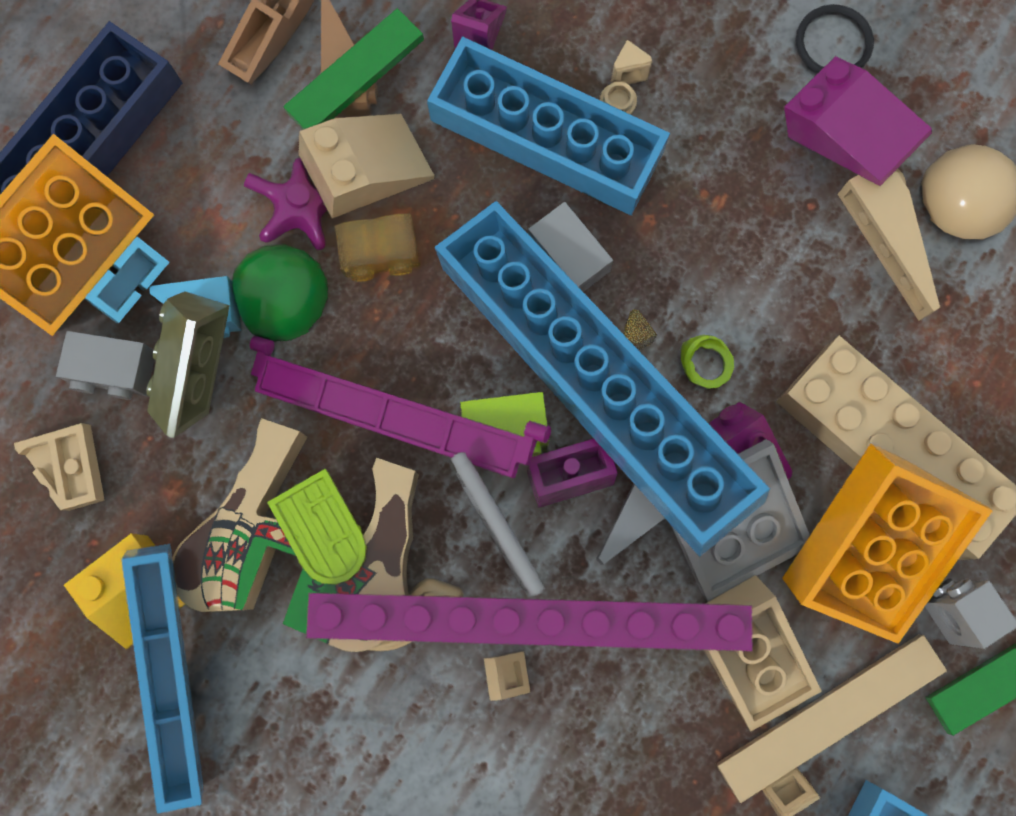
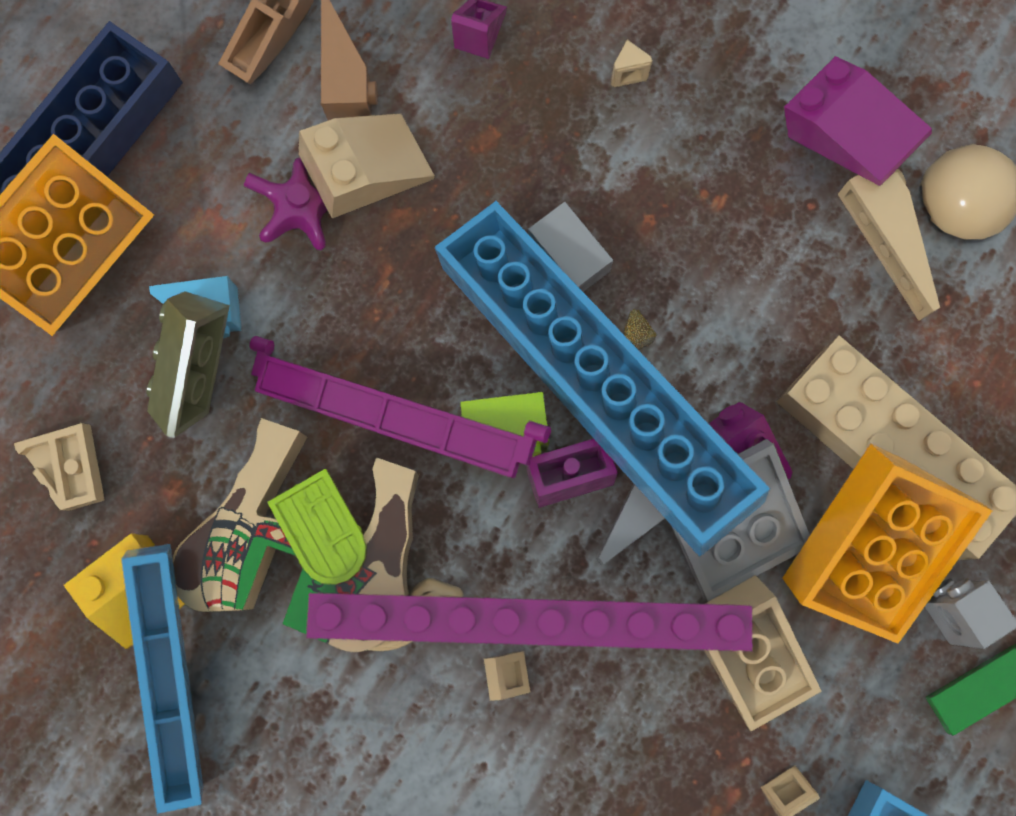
(106, 364): light grey brick -> none
(136, 267): medium azure piece -> none
(279, 292): green cylinder -> none
(355, 71): green tile -> none
(377, 246): clear yellow brick -> none
(497, 525): light grey bar -> none
(547, 125): dark azure brick -> none
(620, 96): tan plate -> none
(706, 342): lime piece -> none
(830, 717): tan tile -> none
(839, 9): black tyre -> none

